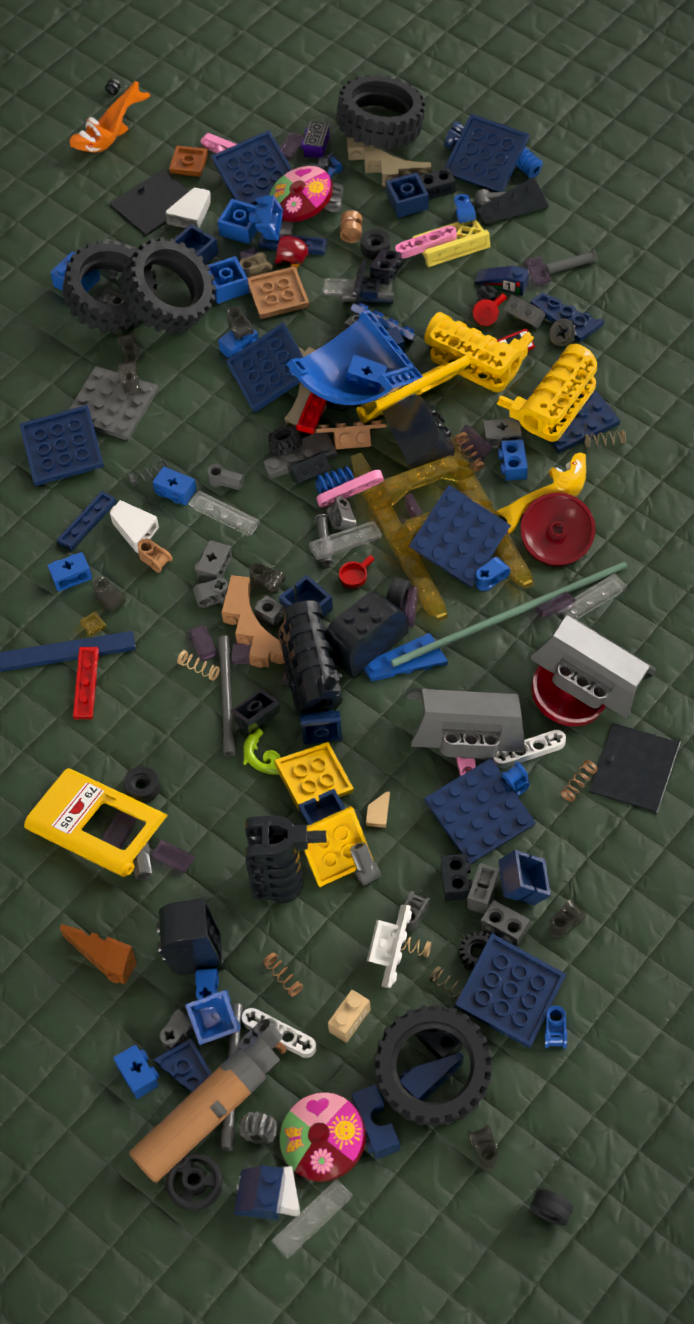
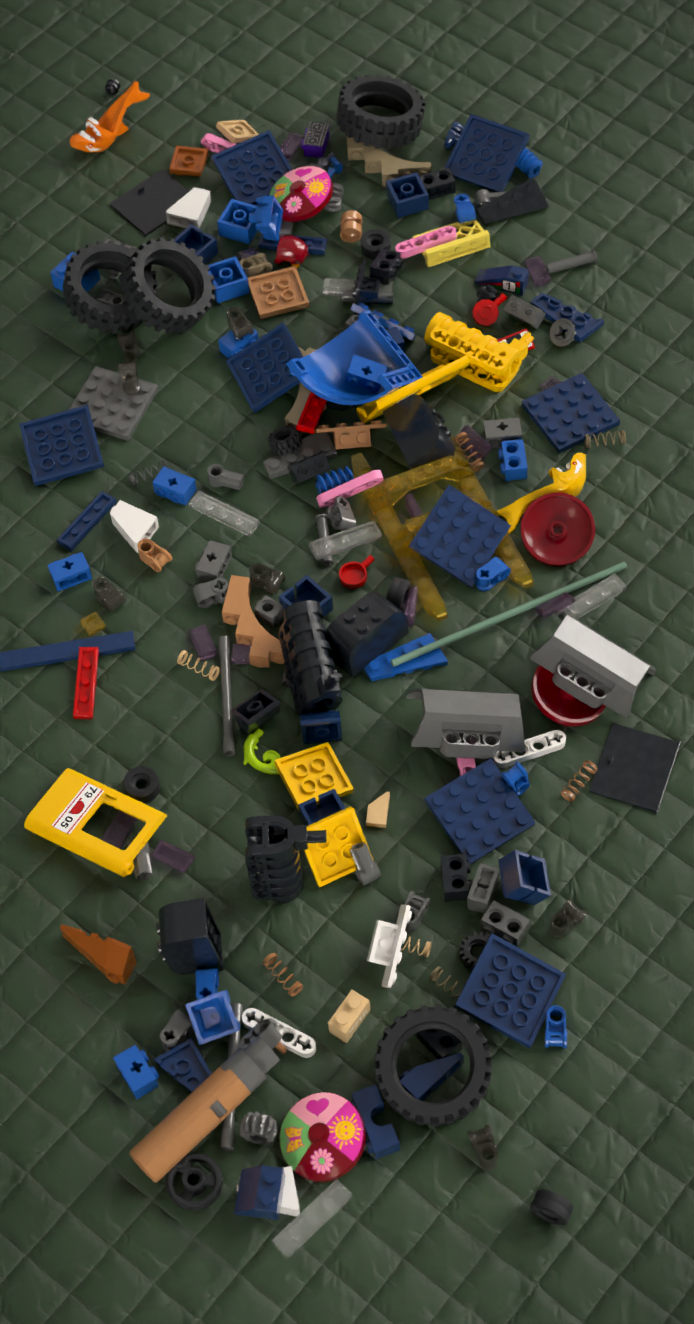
(236, 130): none -> tan tile
(556, 394): yellow piece -> none

